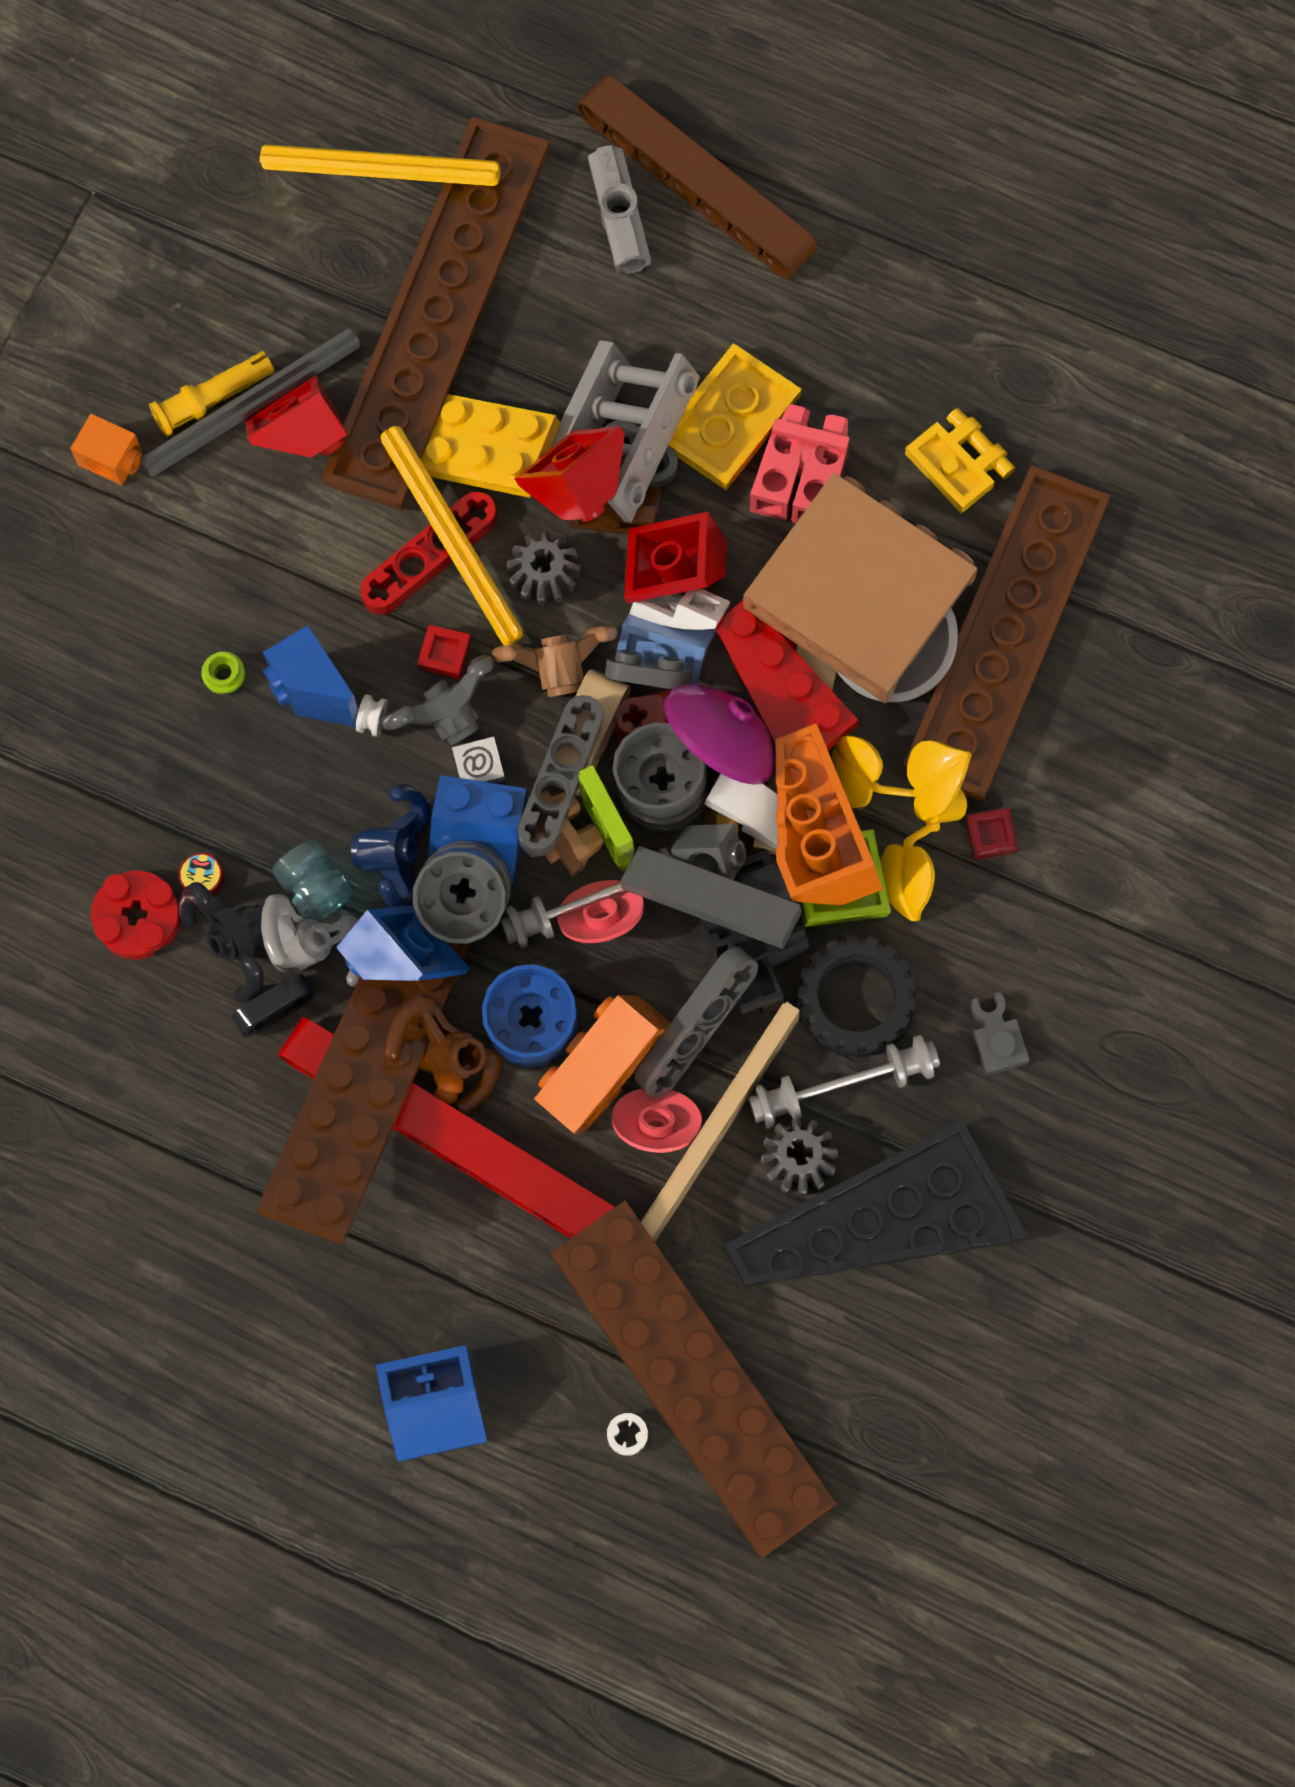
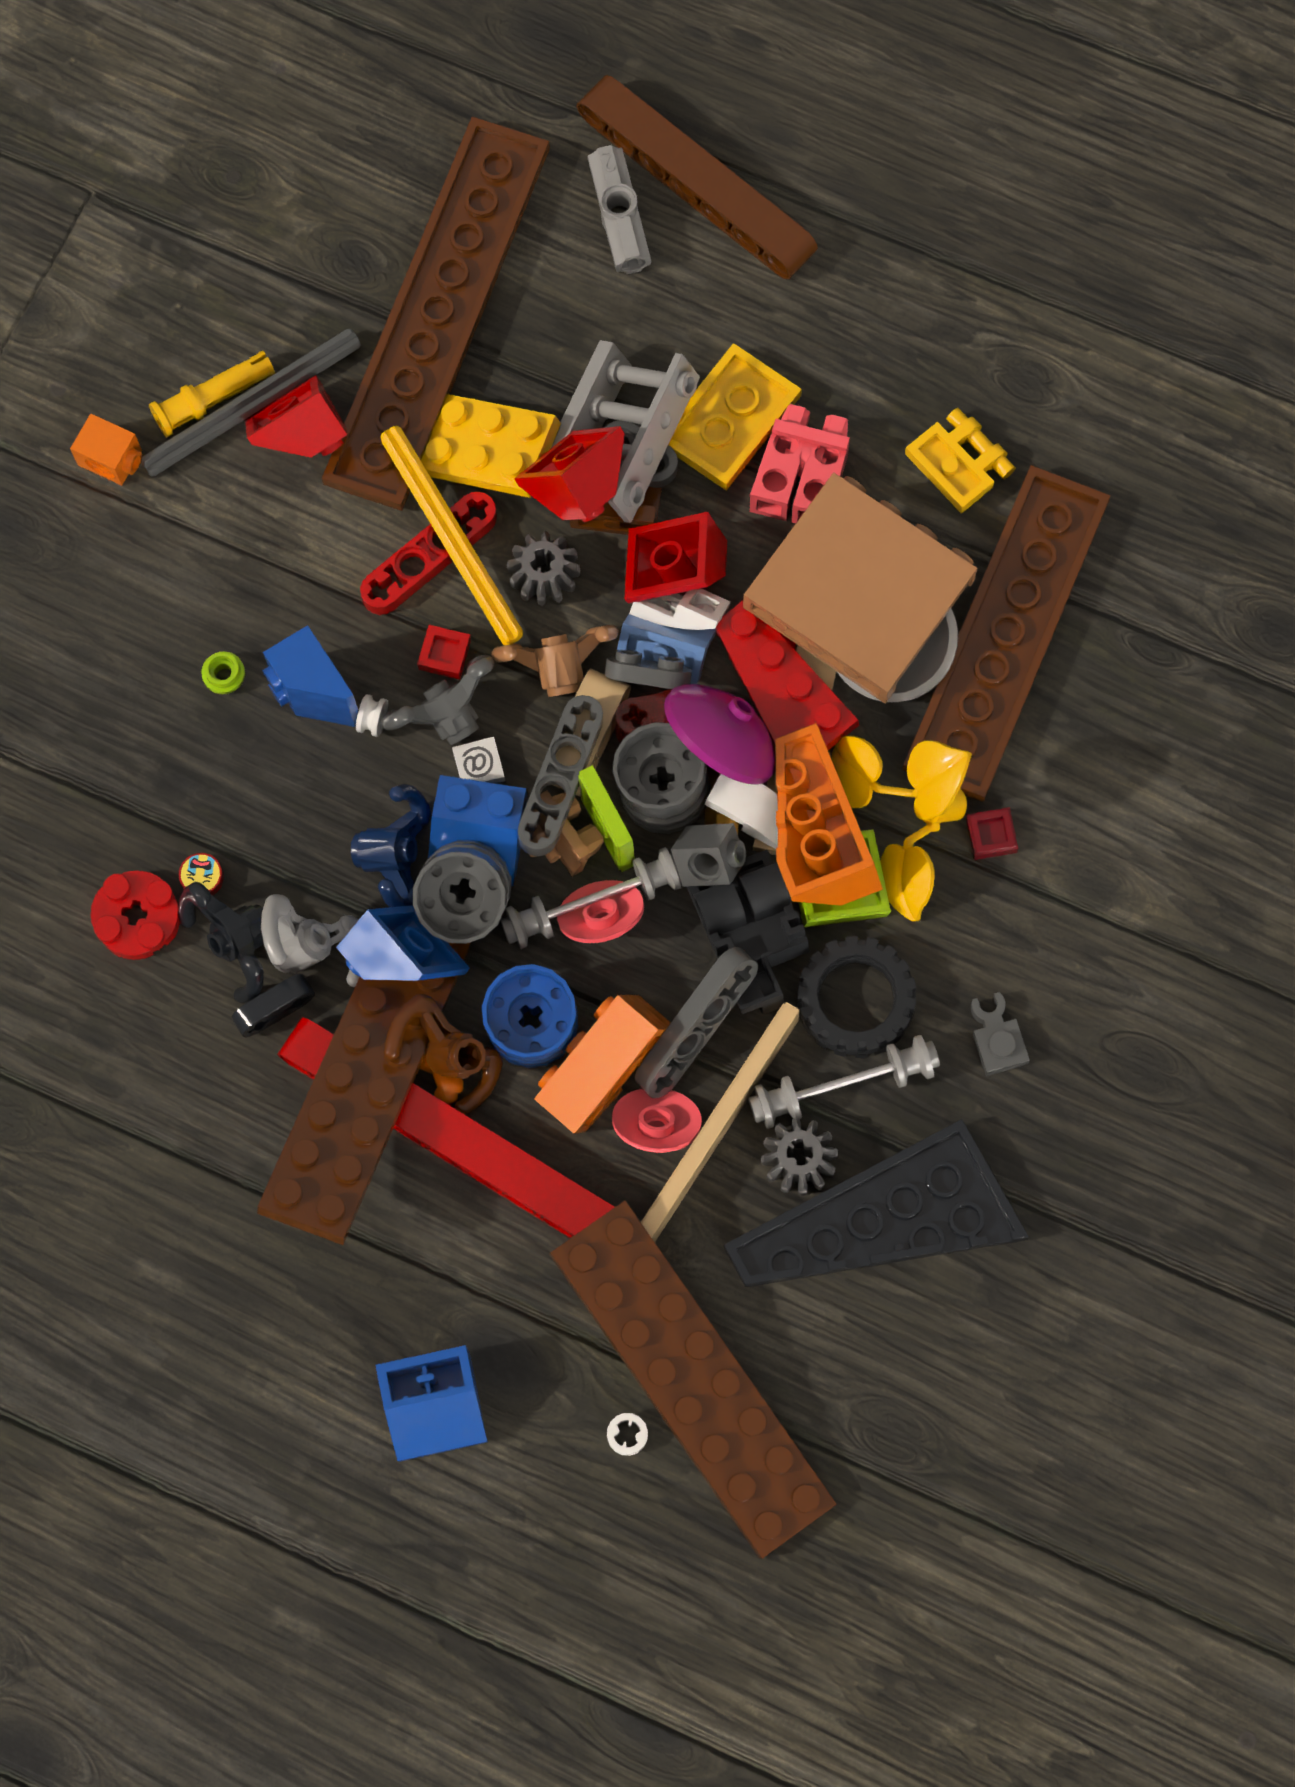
(308, 876): clear light blue wheel -> none
(380, 165): yellow axle -> none
(711, 897): dark grey tile -> none

